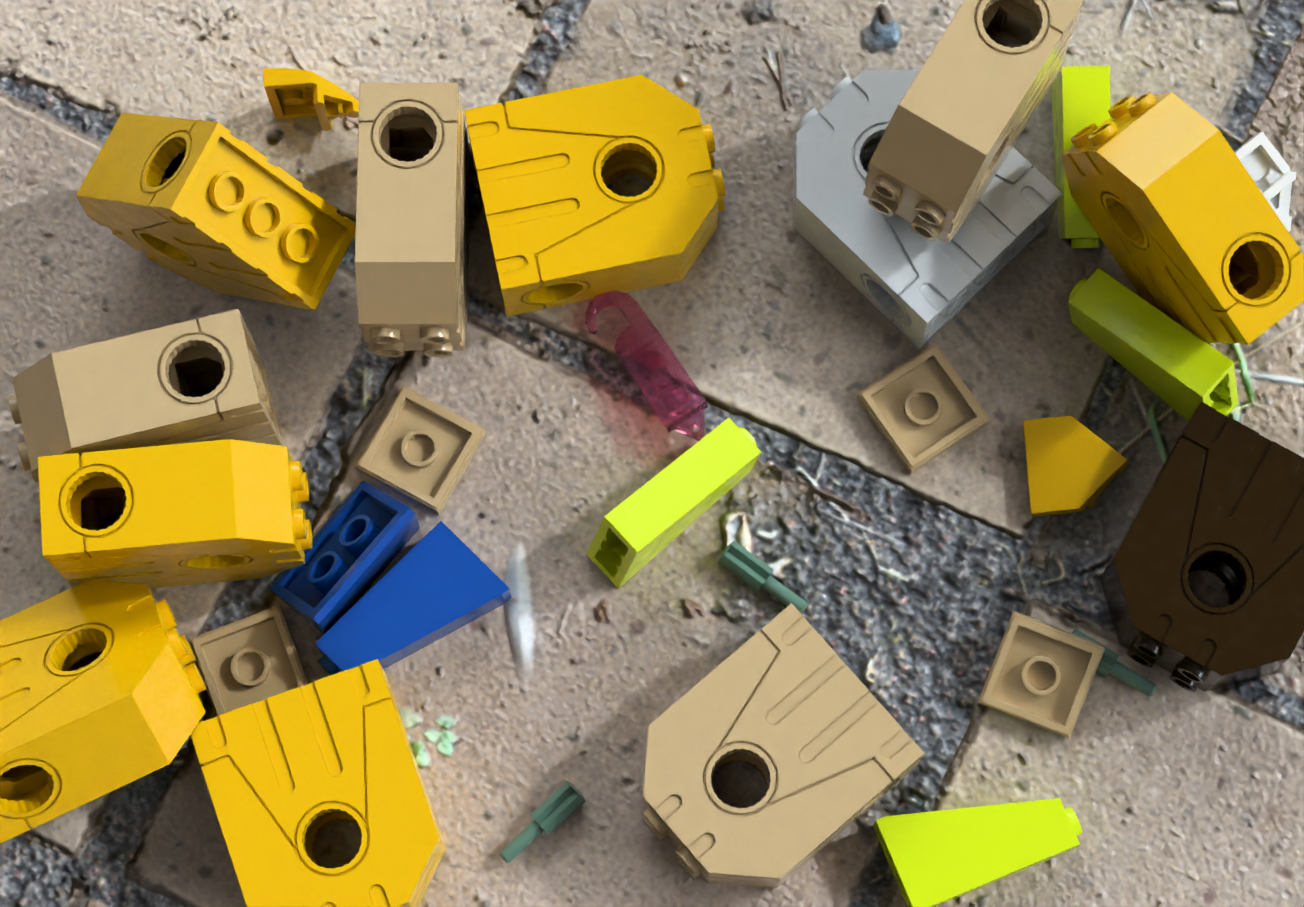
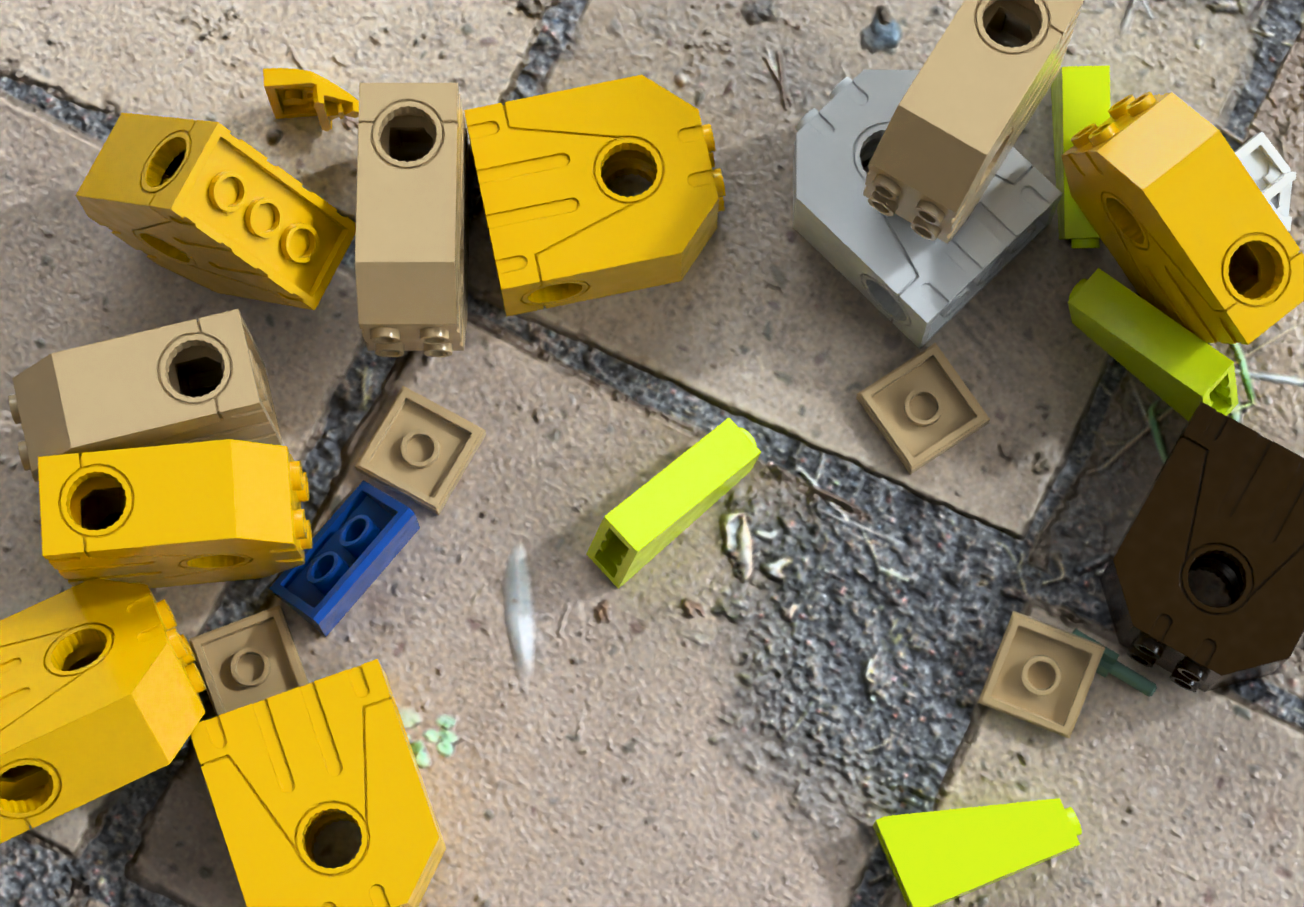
(415, 604): blue slope -> none
(546, 818): sand green axle -> none
(653, 366): clear pink plate -> none
(757, 574): sand green axle -> none
(801, 723): tan piece -> none
(1066, 465): yellow slope -> none

